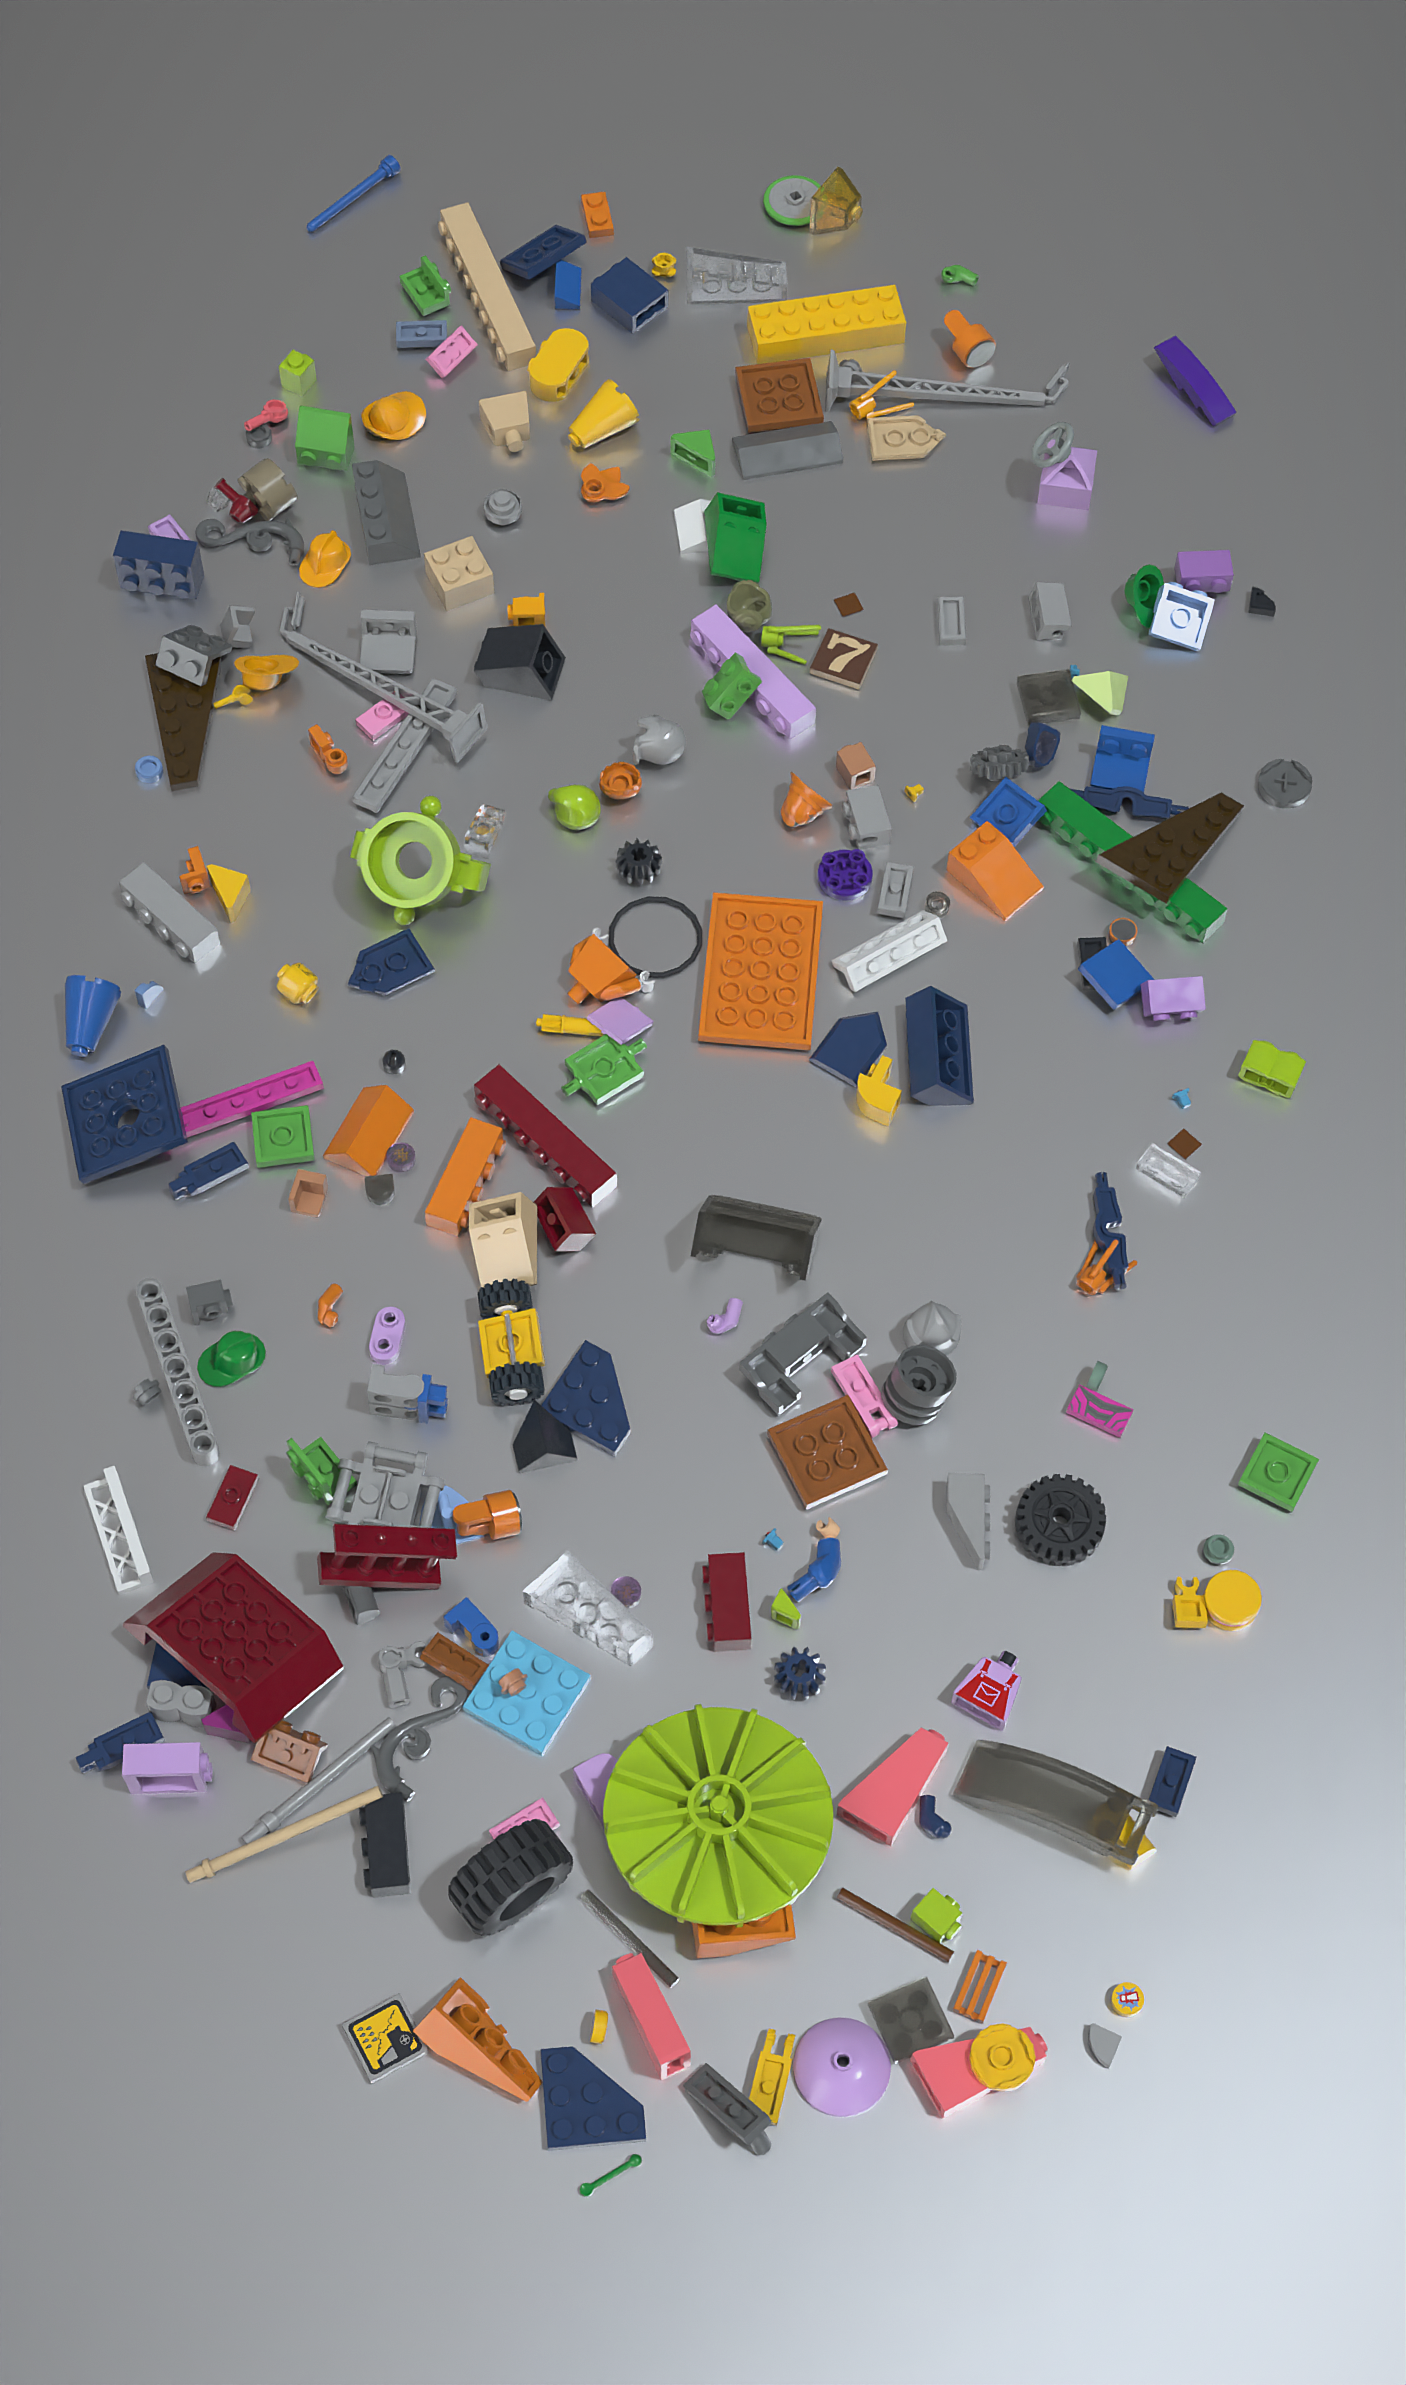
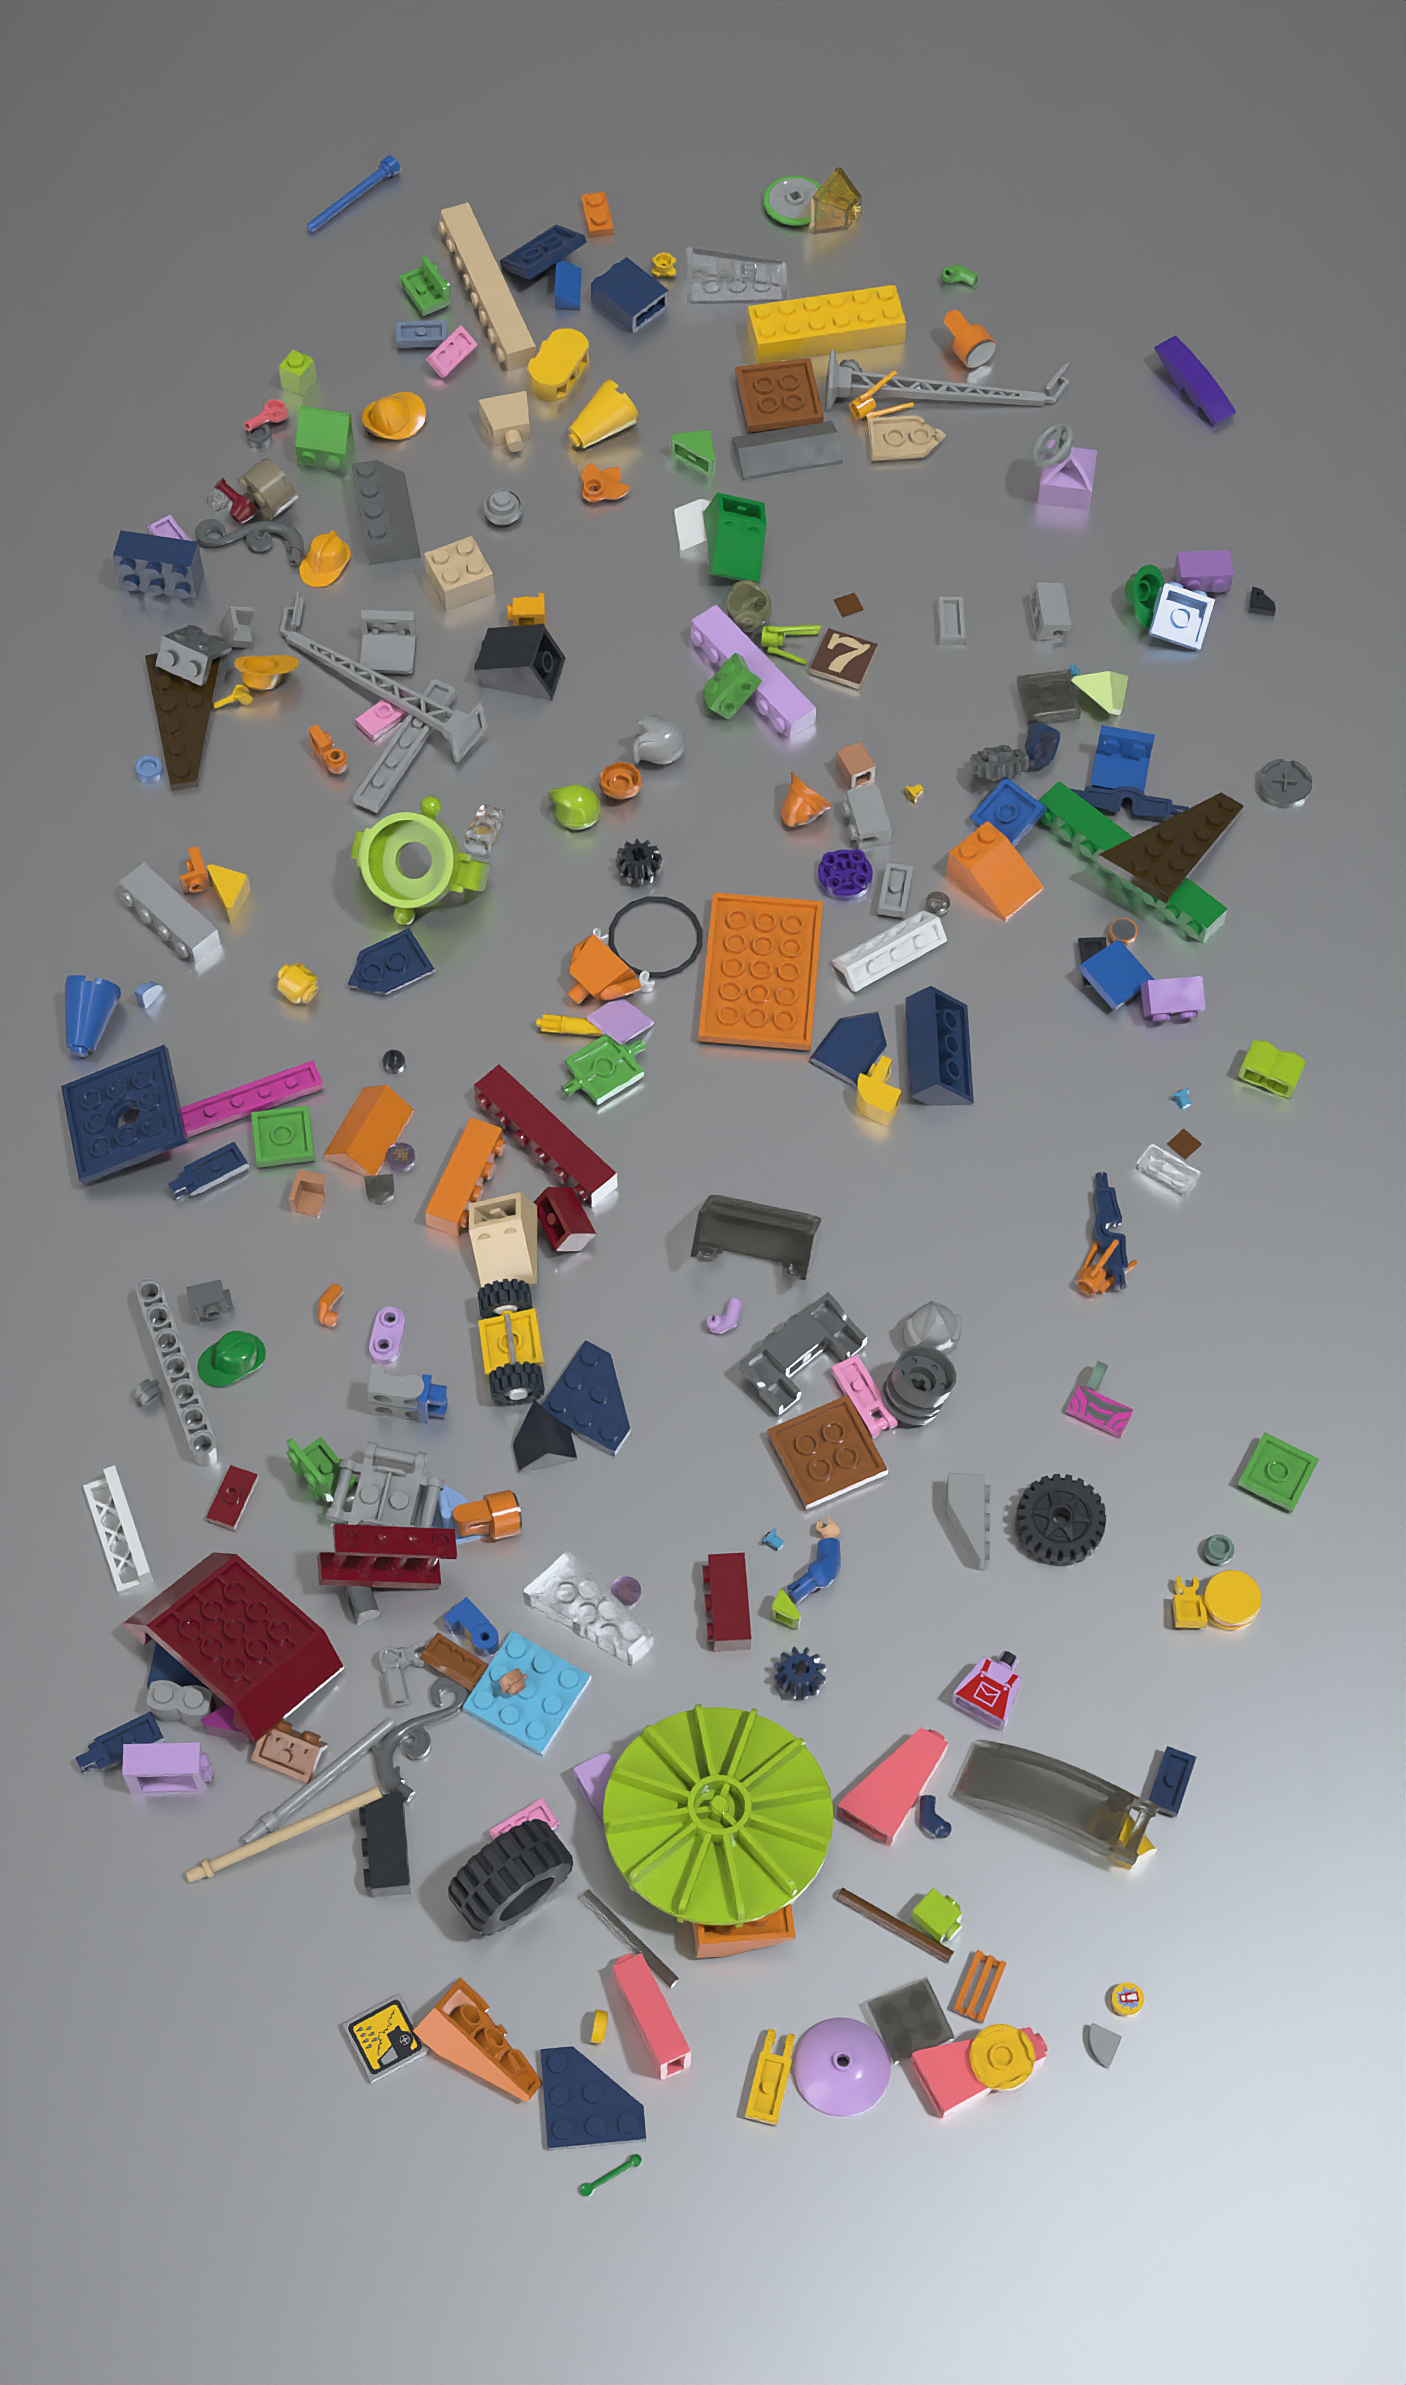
(730, 2107): dark grey piece -> none

